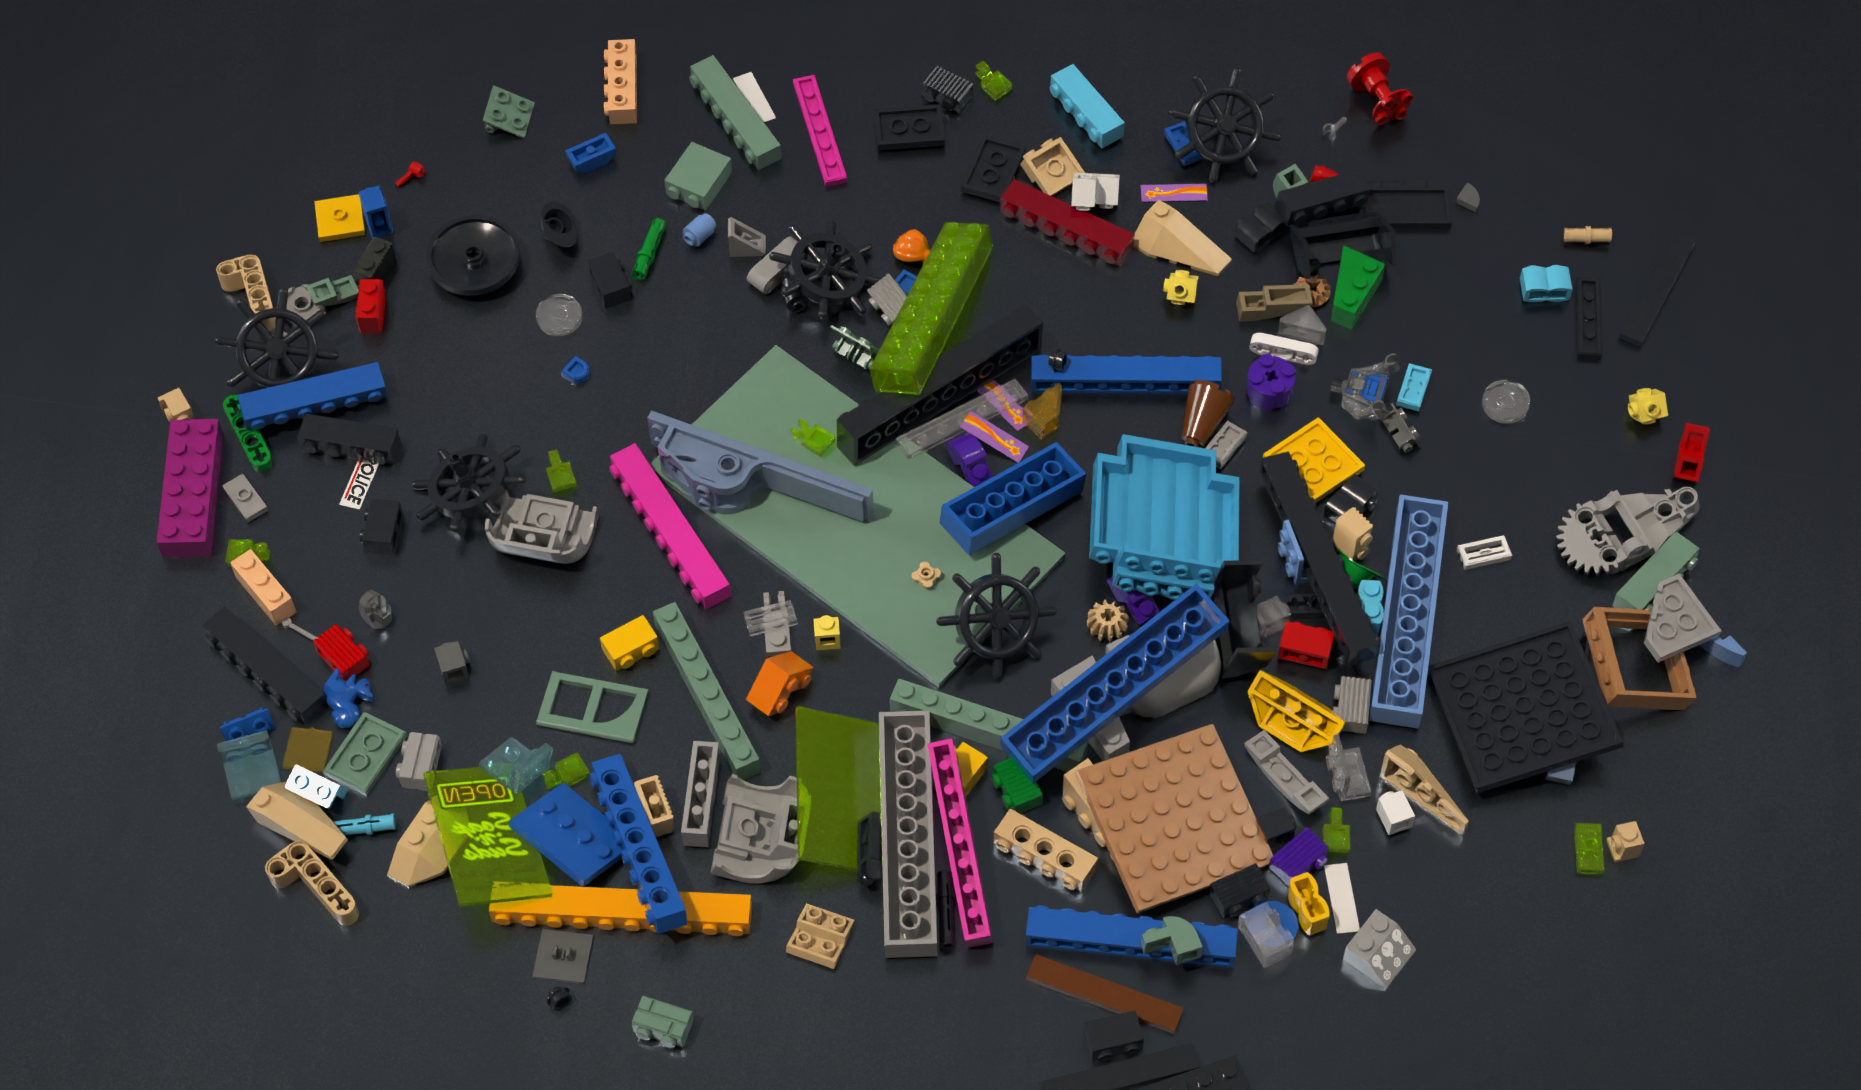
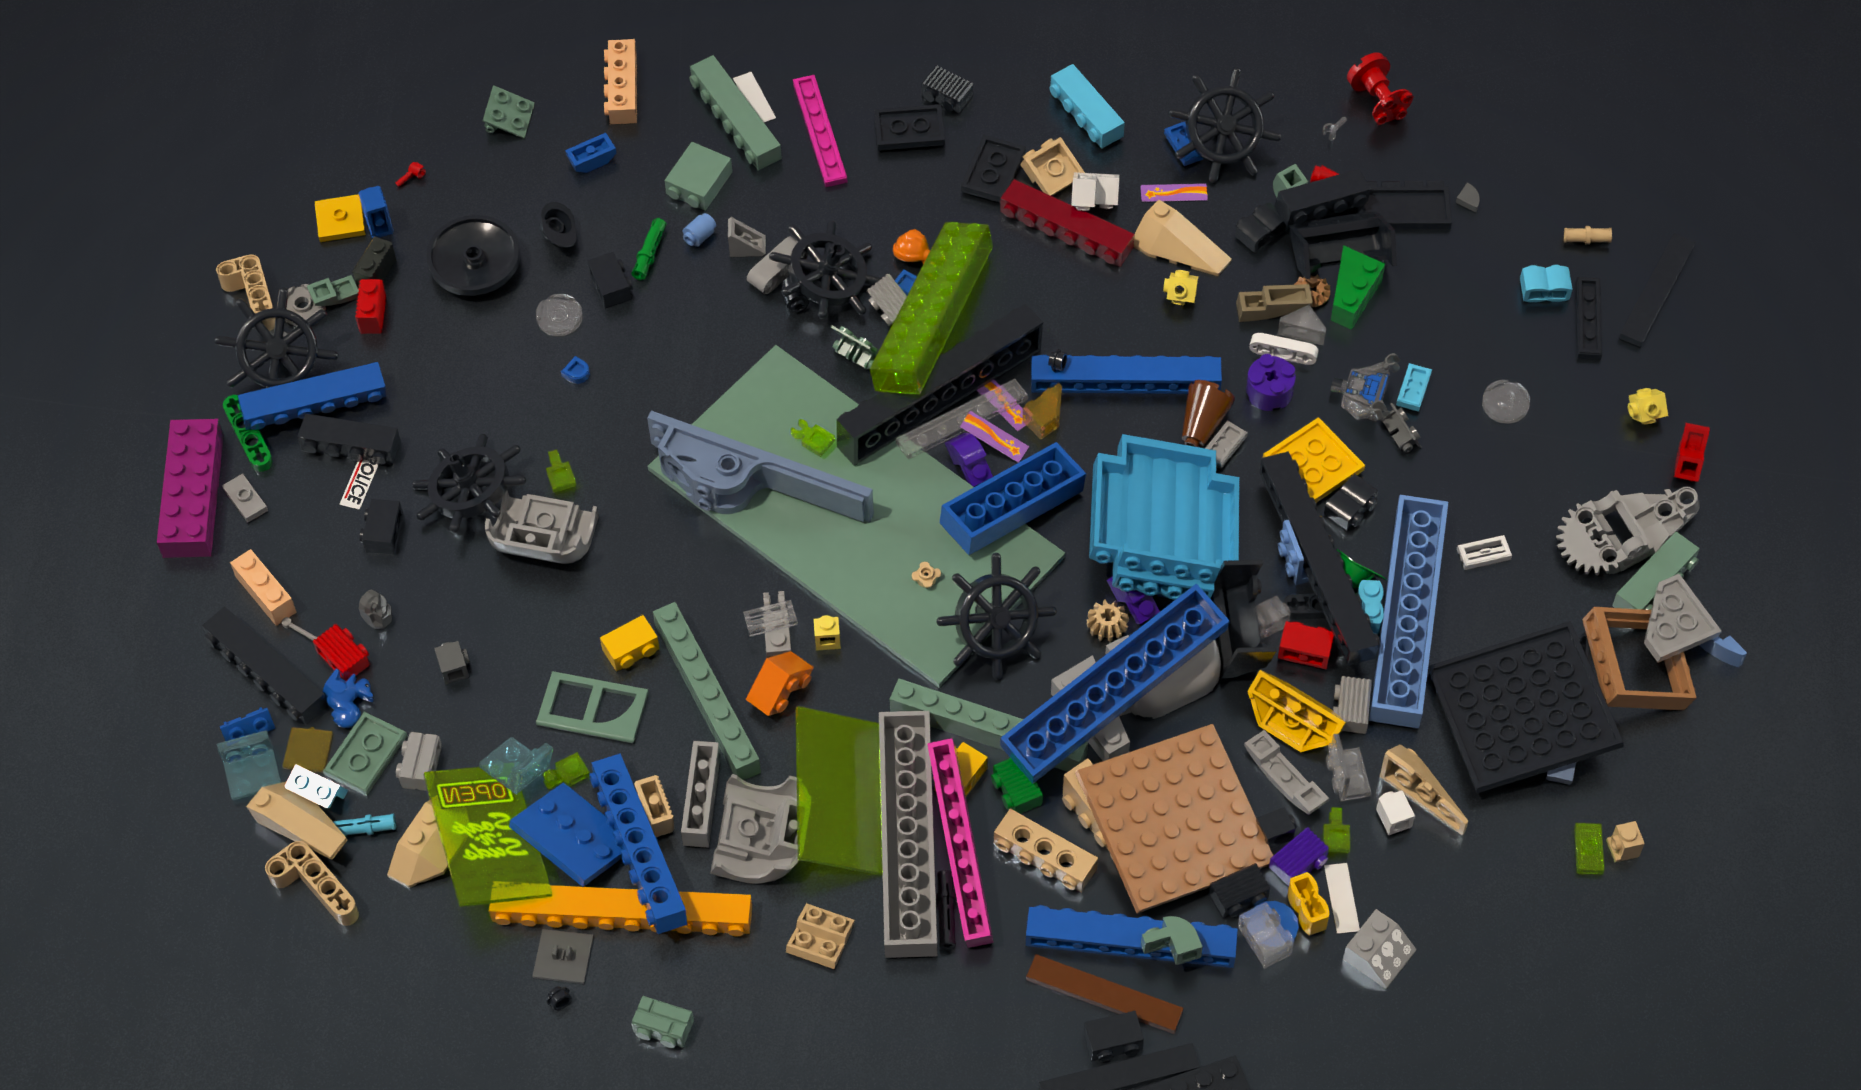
(175, 406): tan brick -> none
(239, 547): clear neon green plate -> none
(670, 527): dark pink brick -> none
(869, 848): black hinge -> none
(993, 83): clear neon green plate -> none
(1353, 534): tan brick -> none

